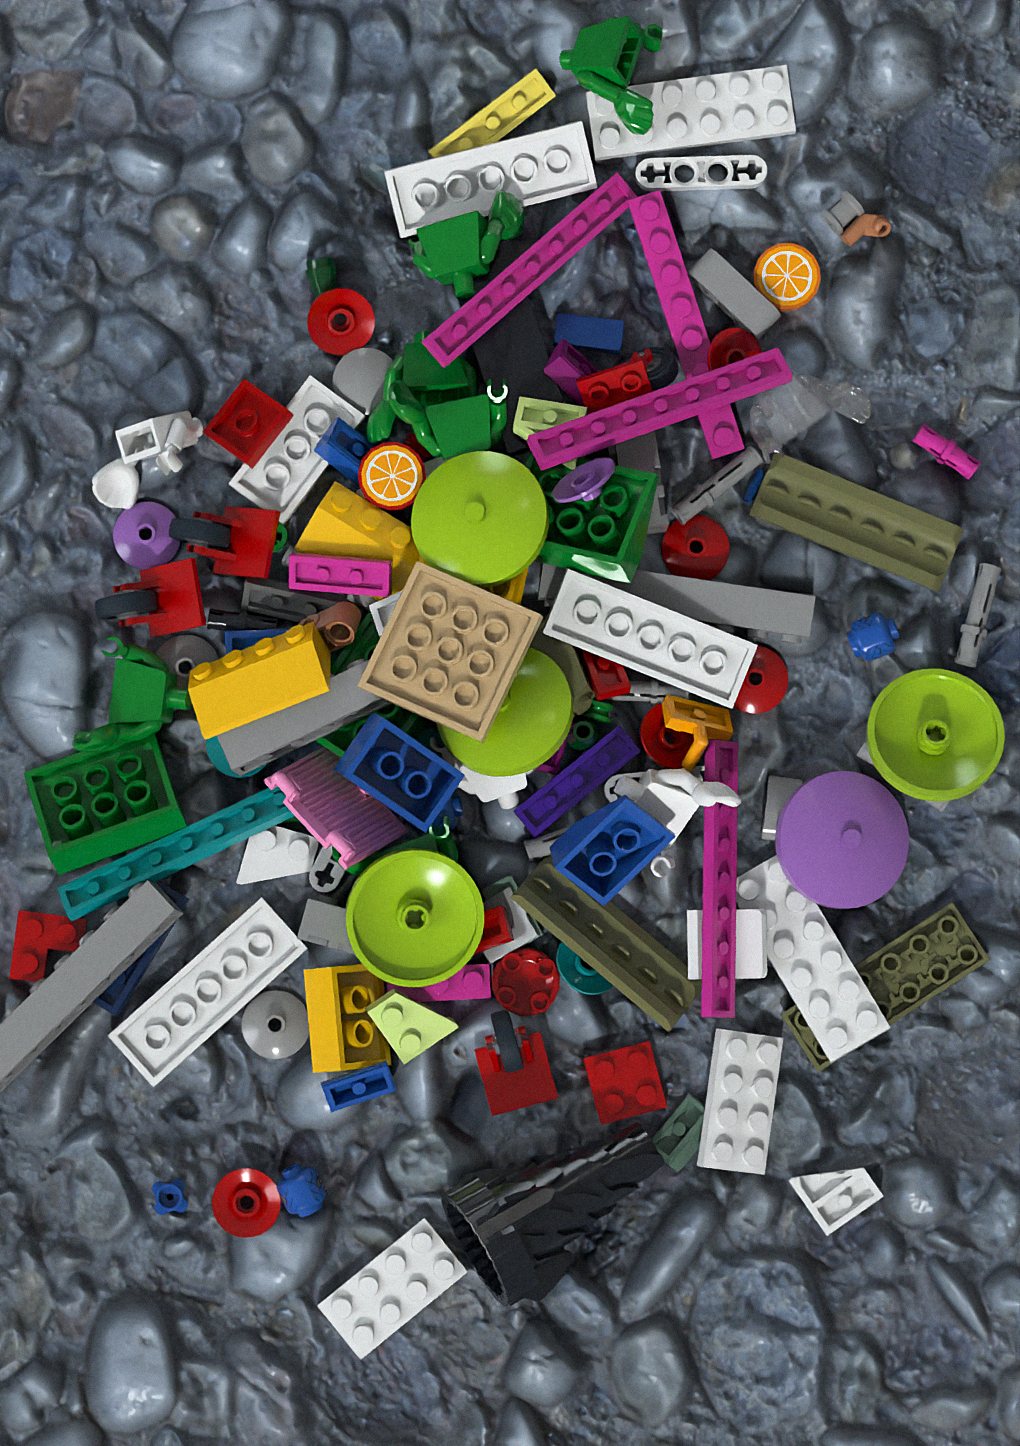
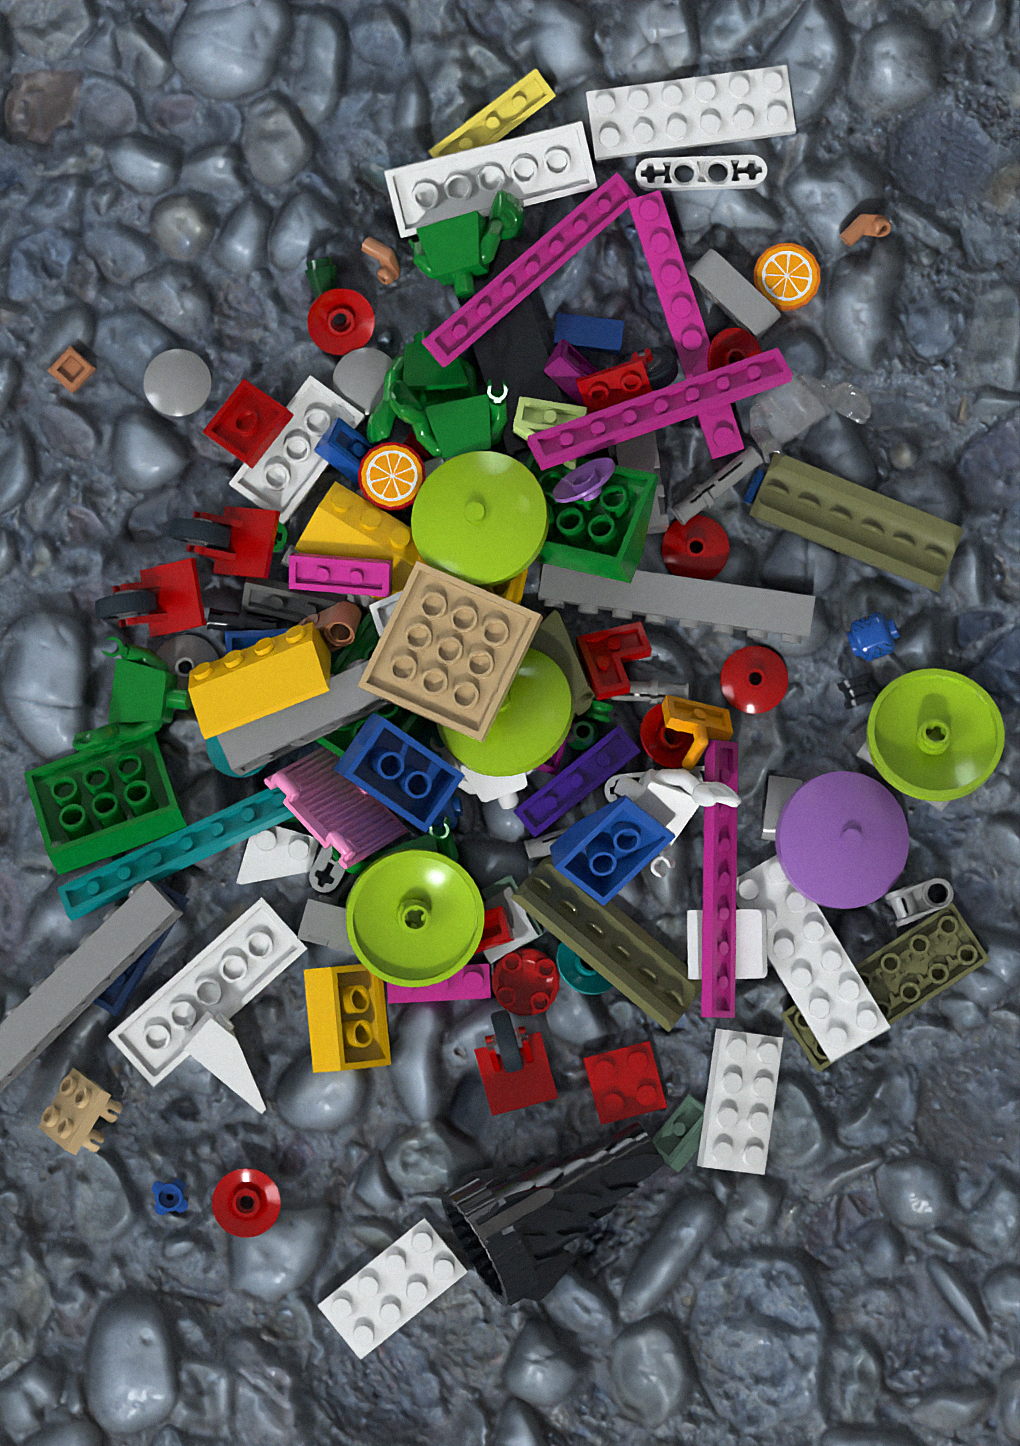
(34, 938): red plate -> none
(71, 370): none -> nougat tile
(75, 1112): none -> tan plate
(145, 553): medium lavender dish -> none
(162, 436): white torso -> none
(177, 382): none -> light grey dish
(218, 1050): none -> white slope
(292, 1016): light grey dish -> none
(301, 1190): blue head -> none
(358, 1086): blue slope -> none
(386, 256): none -> nougat arm
(408, 1024): yellowish green wing -> none
(605, 62): green torso -> none
(649, 638): white plate -> none
(836, 1195): white wing -> none
(841, 212): light grey bush -> none
(857, 691): none -> black wheel
(917, 900): none -> light grey piece
(946, 451): dark pink pin -> none
(974, 628): light grey pin -> none

